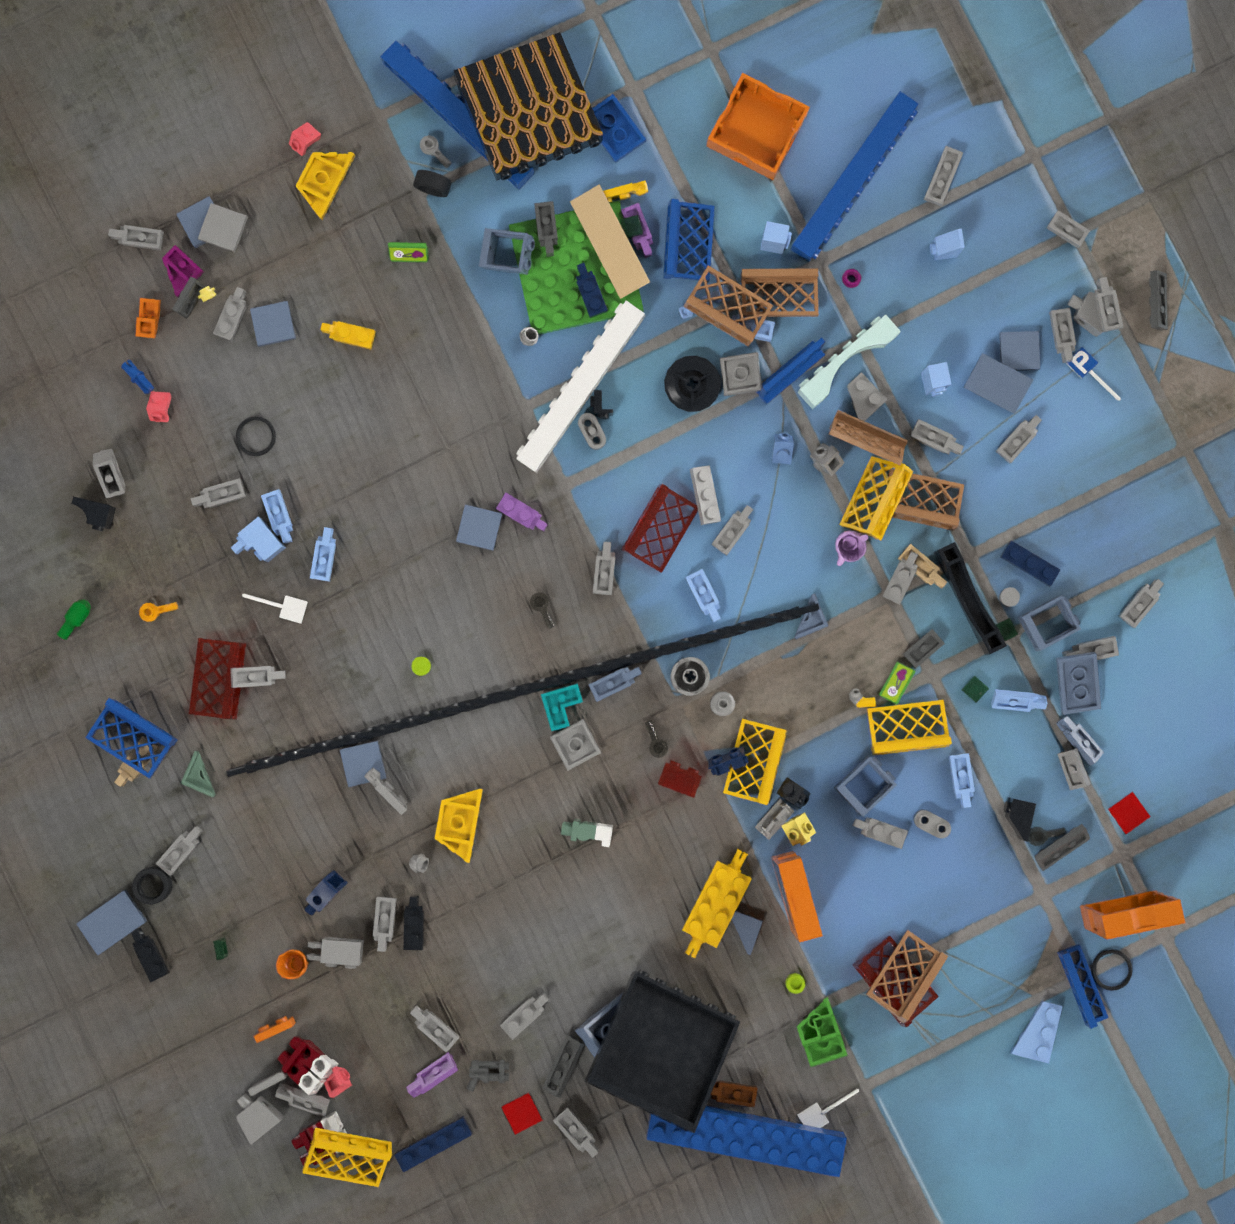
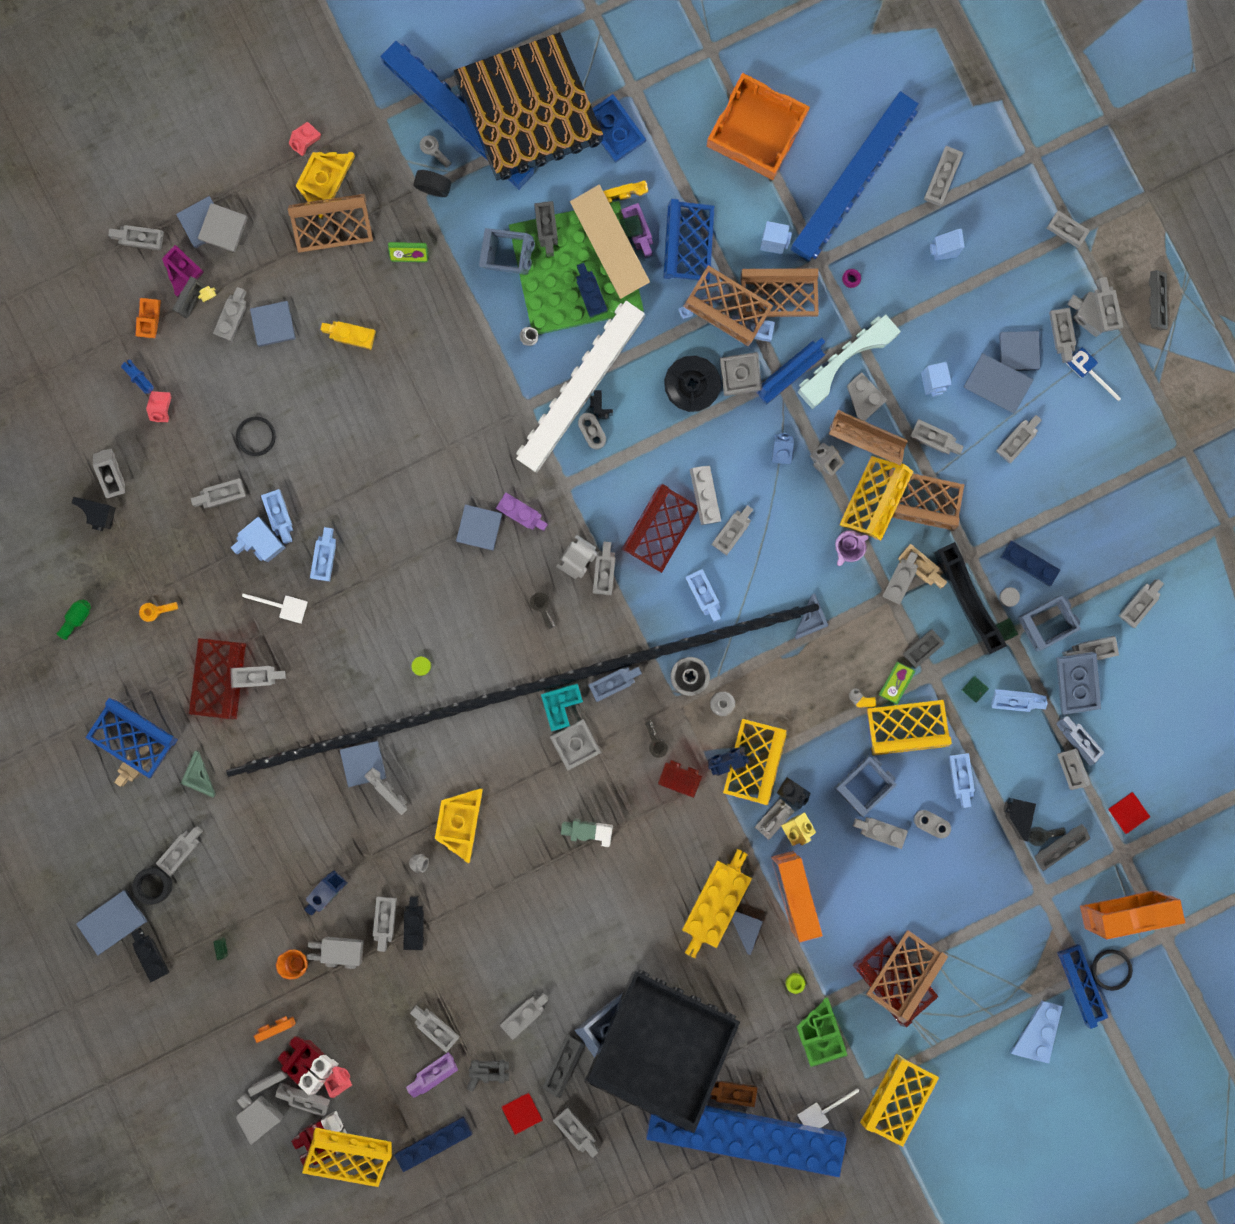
(327, 206): none -> medium nougat fence
(576, 557): none -> light grey brick
(883, 1097): none -> yellow fence

